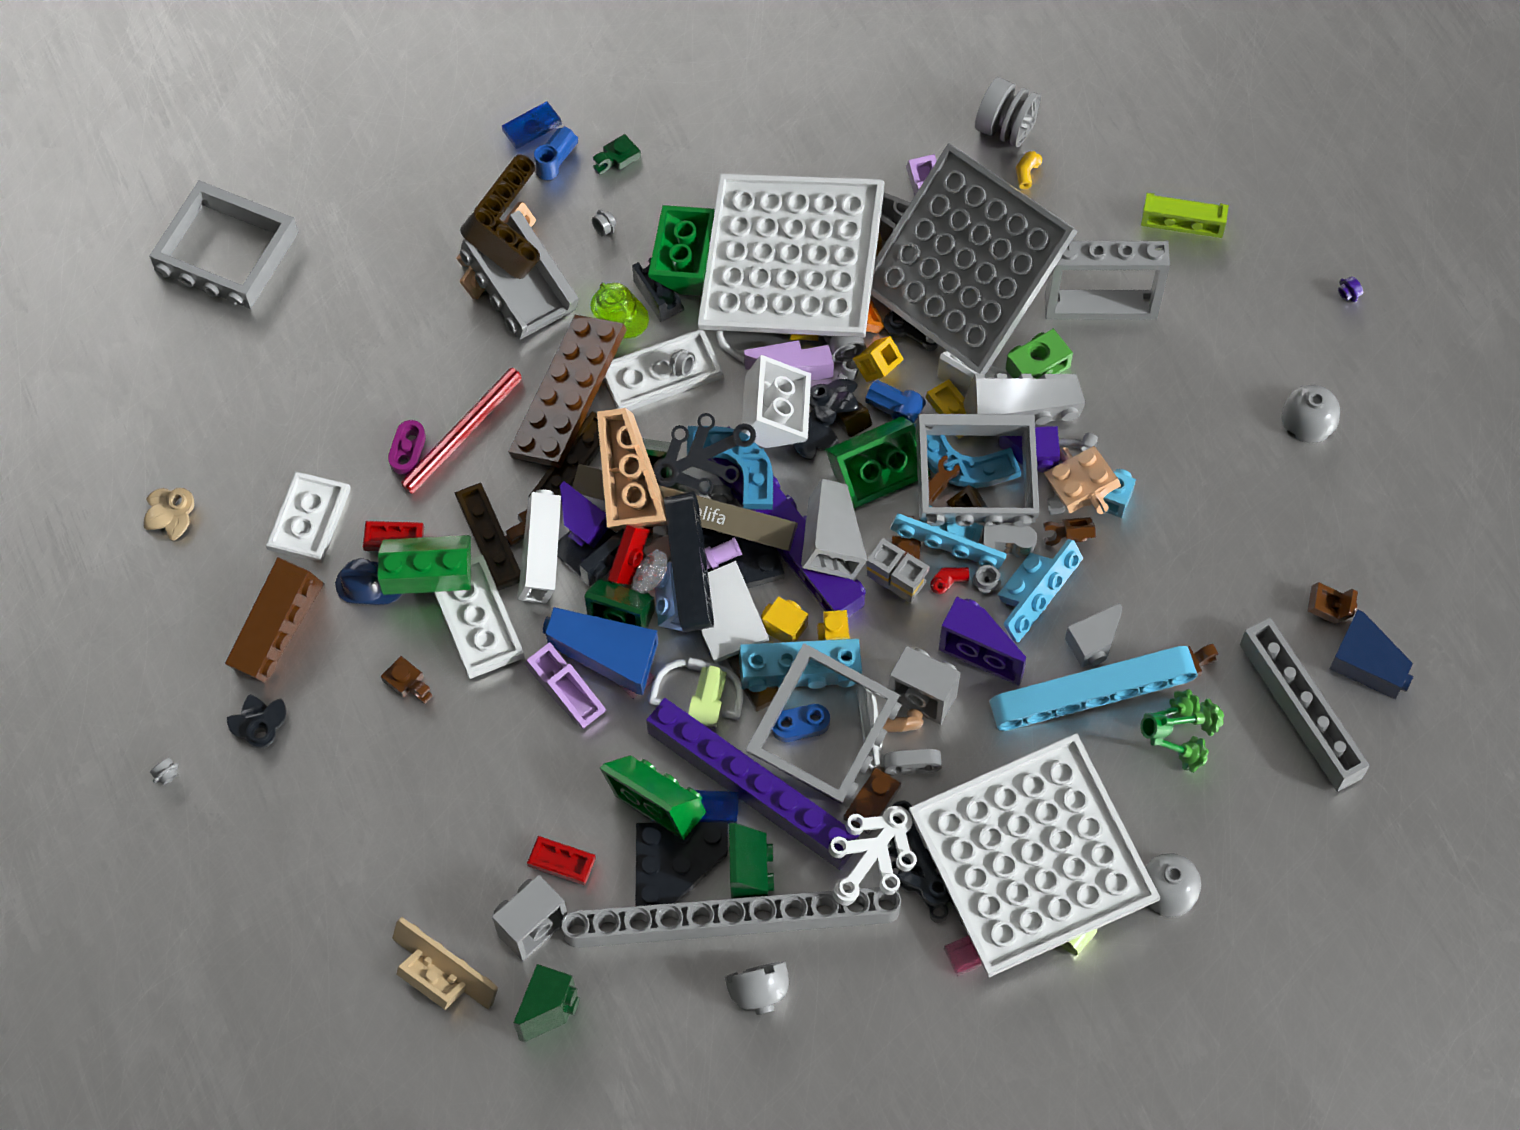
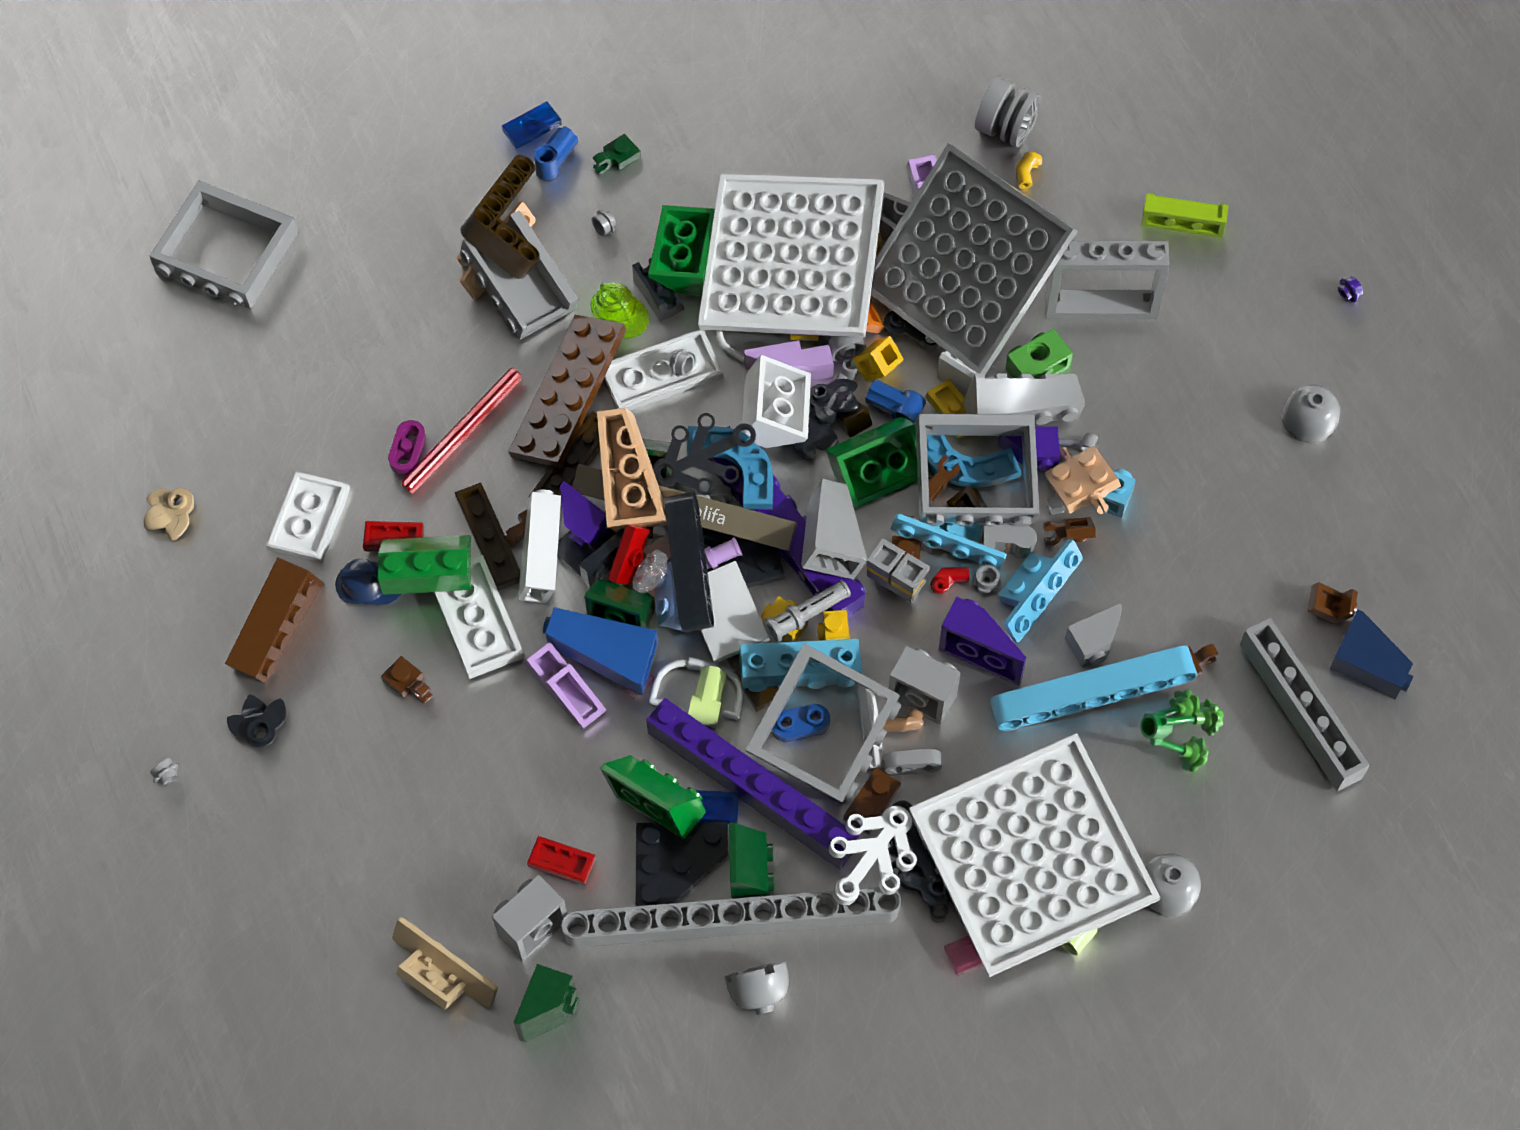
(795, 616): none -> light grey pin

